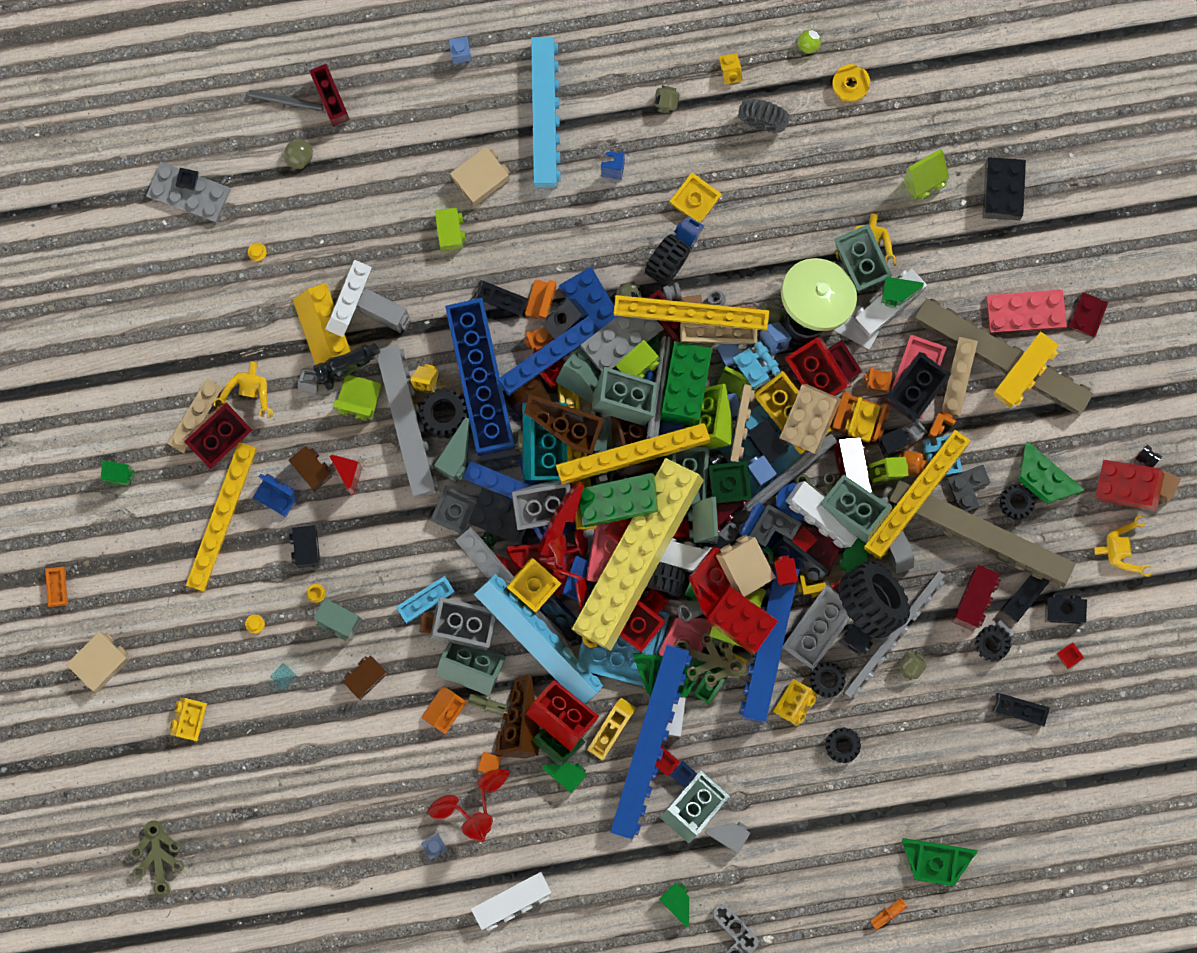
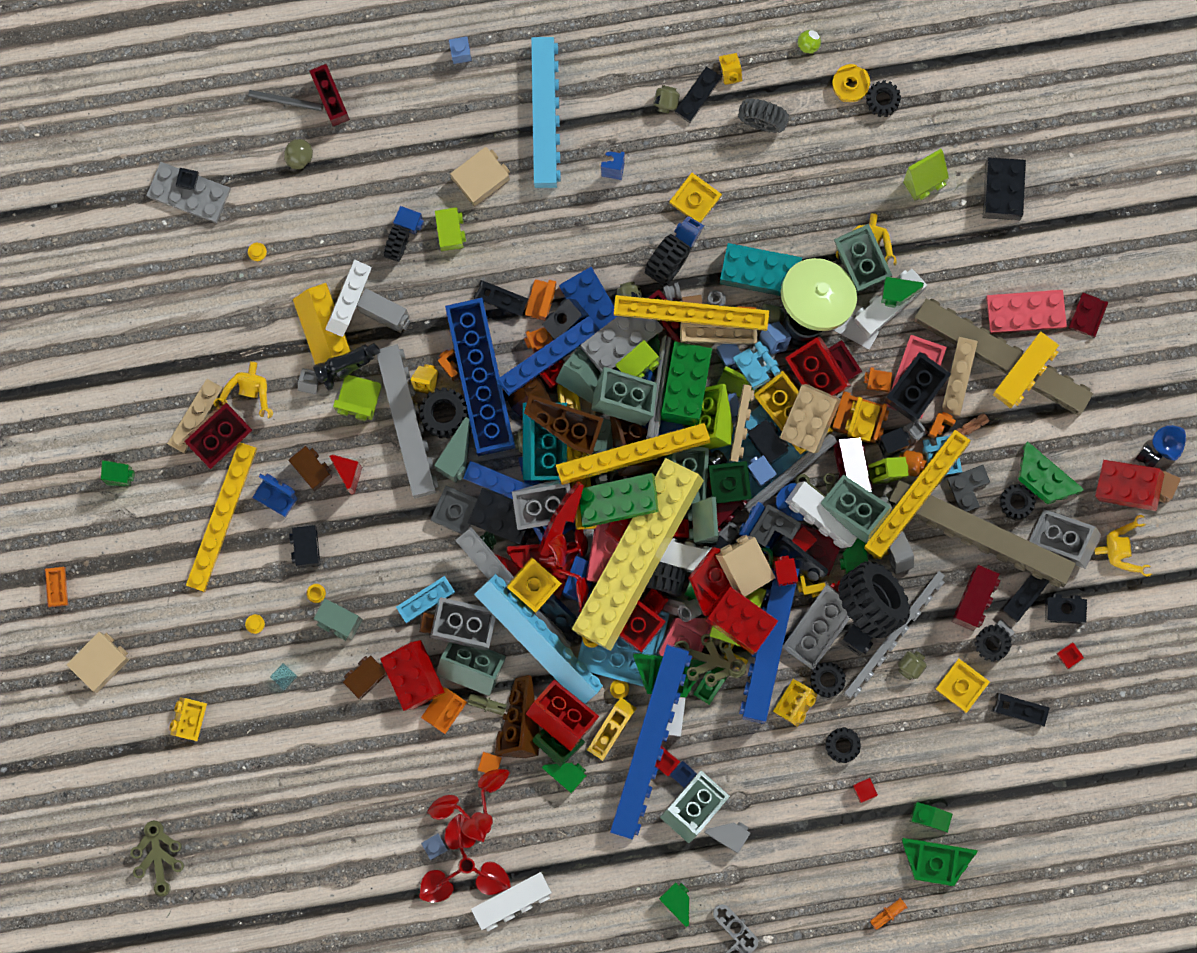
(396, 243): none -> black tyre
(409, 219): none -> blue brick
(412, 675): none -> red brick
(450, 368): none -> orange bracket
(491, 878): none -> red plant
(619, 689): none -> yellow plate
(698, 94): none -> black plate
(756, 269): none -> teal brick
(865, 790): none -> red slope
(883, 109): none -> black tyre
(931, 817): none -> green slope
(962, 685): none -> yellow plate
(973, 425): none -> nougat axle
(1066, 537): none -> light grey slope
(1170, 442): none -> blue helmet

